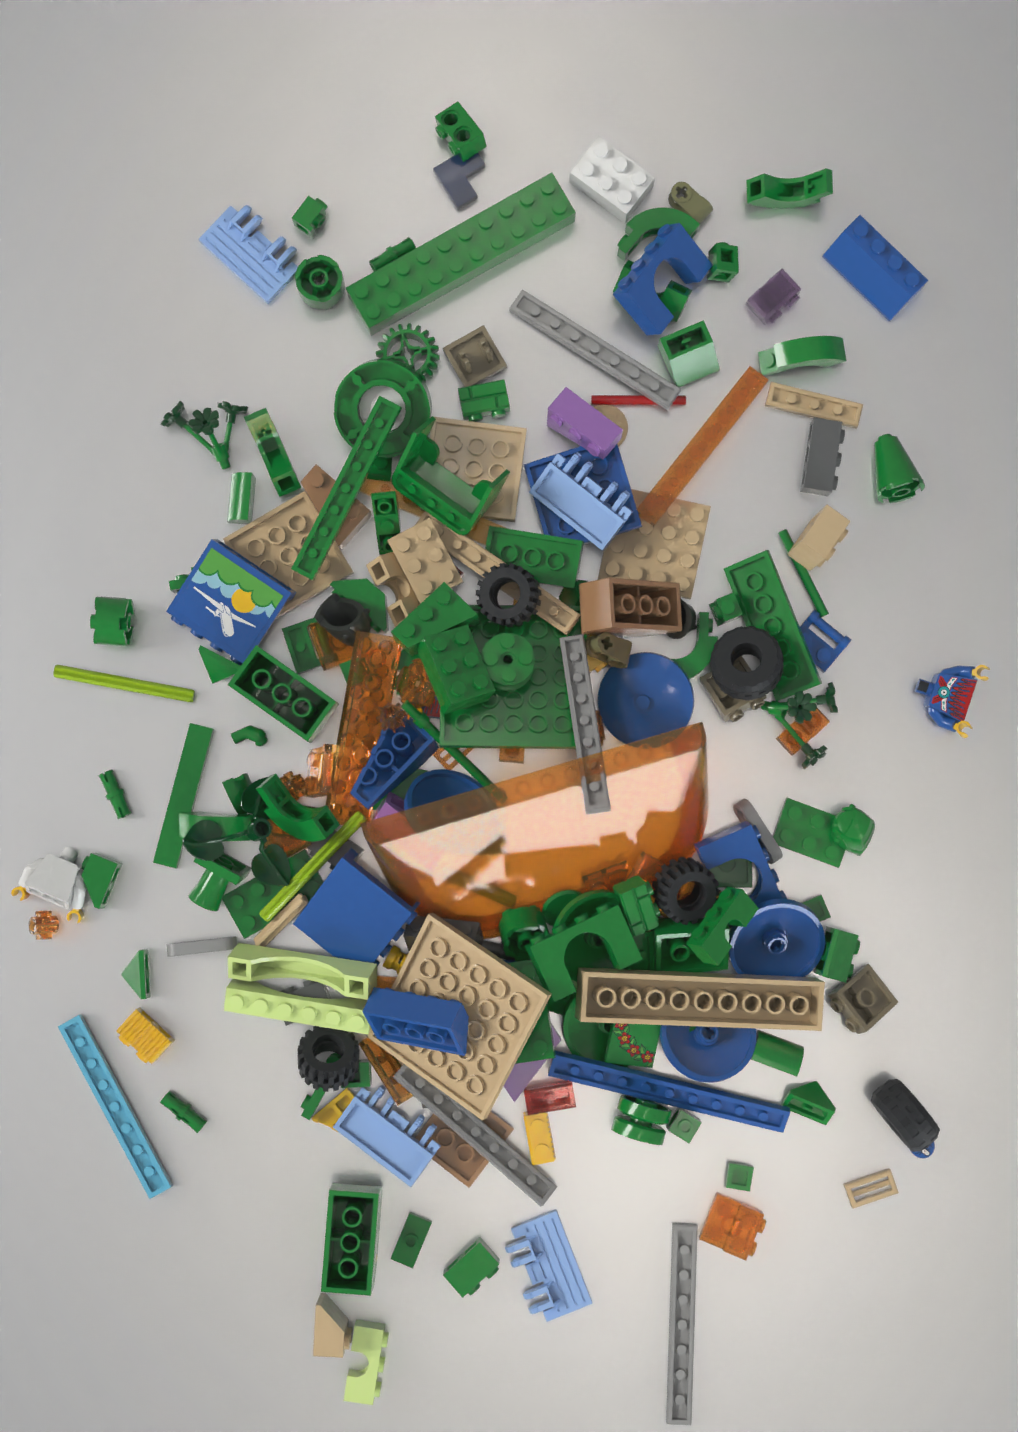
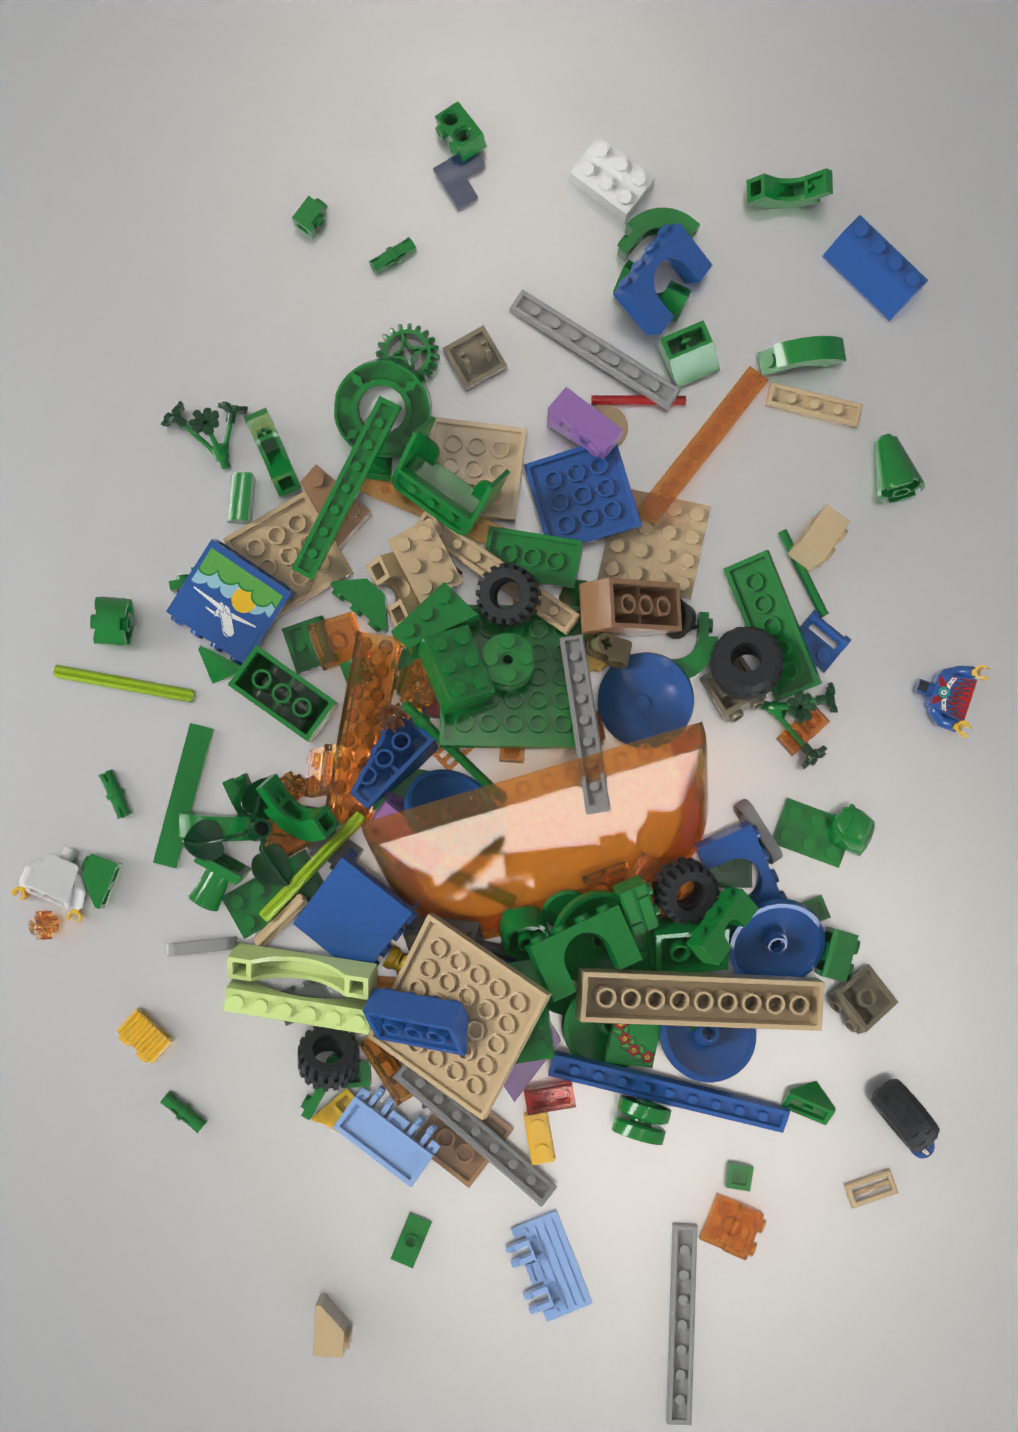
(115, 1106): medium azure plate -> none
(138, 974): green slope -> none
(251, 256): light blue hinge -> none
(252, 733): green arm -> none
(315, 270): green brick -> none
(343, 618): pearl dark grey helmet -> none
(351, 1239): green brick -> none
(363, 1384): yellowish green arch -> none
(386, 518): green slope -> none
(461, 254): green brick -> none
(471, 1268): green brick -> none
(484, 400): green brick -> none
(579, 502): light blue hinge -> none
(683, 1124): green brick -> none
(691, 203): olive piece -> none
(724, 262): green brick -> none
(725, 609): green brick -> none
(773, 297): clear purple brick -> none
(778, 1053): green brick -> none
(822, 457): dark grey brick -> none

